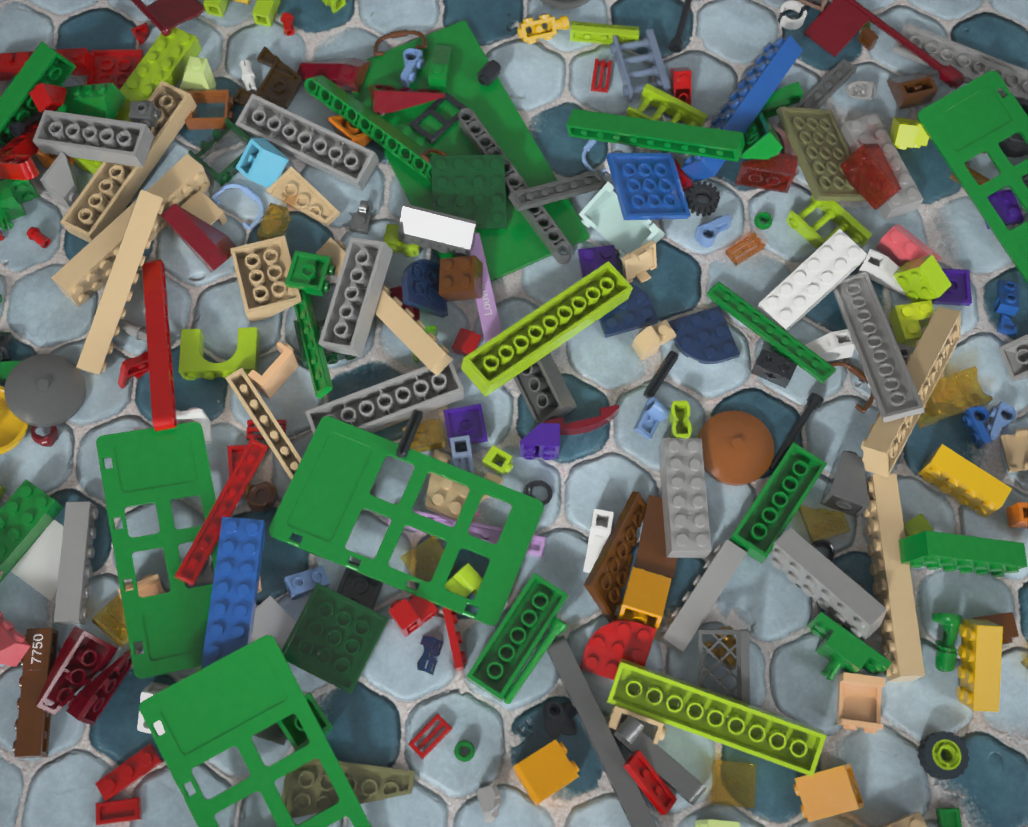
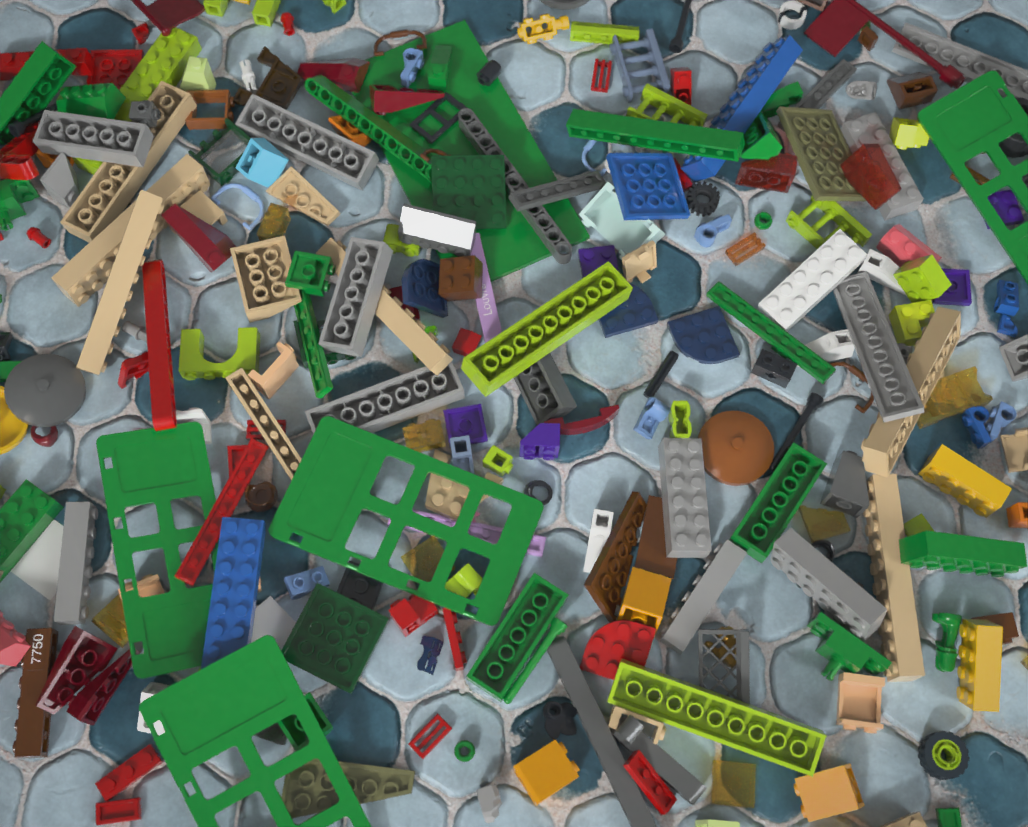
(48, 96): red slope -> none
(361, 221): dark grey plate -> none
(409, 434): black axle -> none
(650, 339): tan brick -> none

